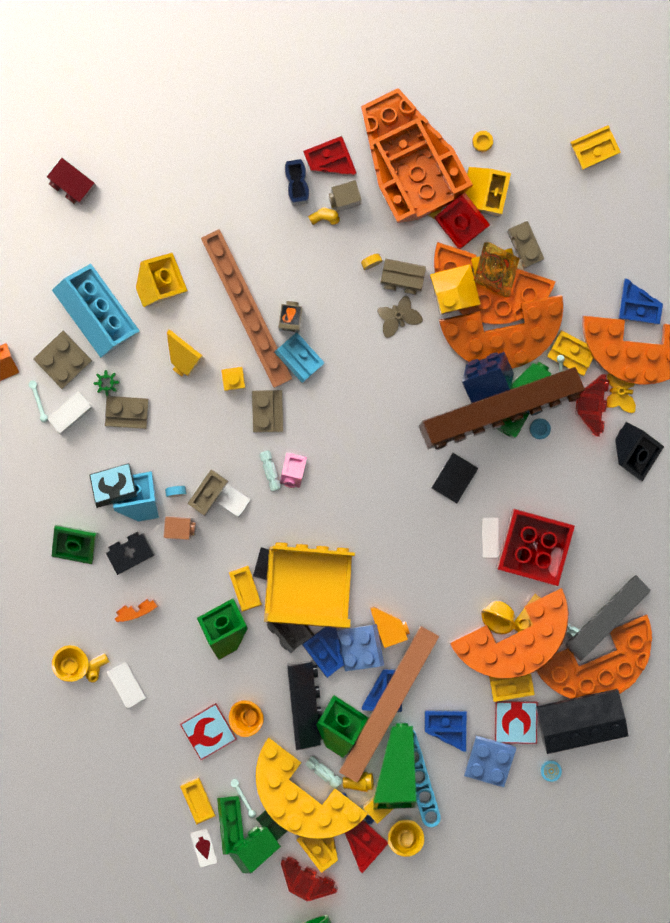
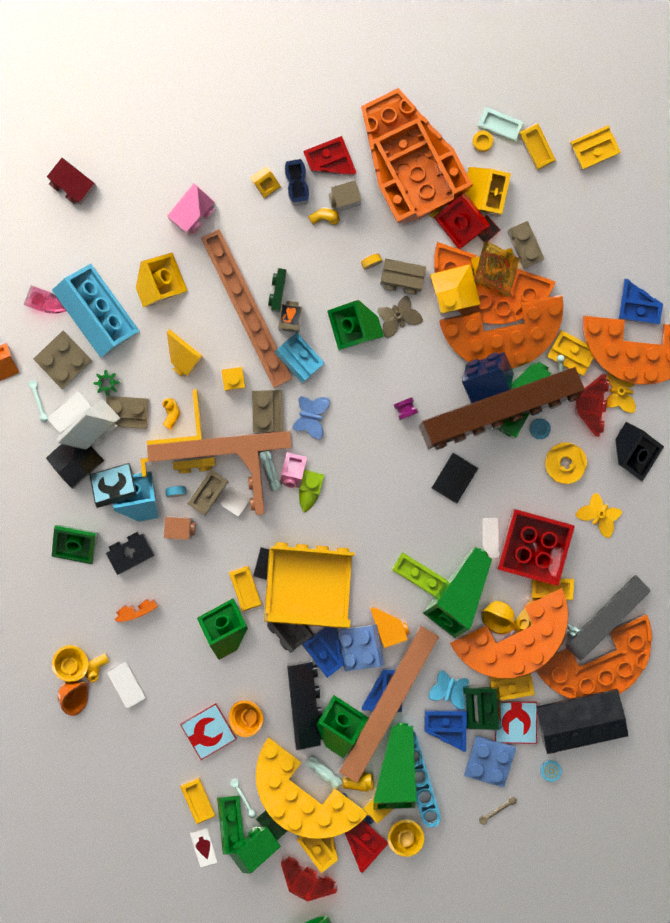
(43, 301): none -> clear pink plate
(73, 697): none -> orange helmet
(74, 463): none -> black slope
(90, 427): none -> white slope
(172, 412): none -> yellow arm
(191, 210): none -> bright pink slope
(195, 446): none -> nougat piece
(203, 465): none -> yellow plate
(265, 182): none -> yellow slope
(278, 281): none -> dark green plate
(309, 415): none -> medium blue piece
(310, 489): none -> lime plate
(354, 324): none -> green slope
(405, 408): none -> magenta wheel
(418, 574): none -> lime tile
(450, 689): none -> medium azure piece
(459, 597): none -> green slope
(483, 819): none -> dark tan hinge
(488, 707): none -> dark green plate
(489, 232): none -> clear red tile
(500, 124): none -> light aqua tile
(537, 146): none -> yellow tile
(541, 589): none -> yellow plate
(571, 452): none -> yellow plate
(601, 514): none -> yellow piece

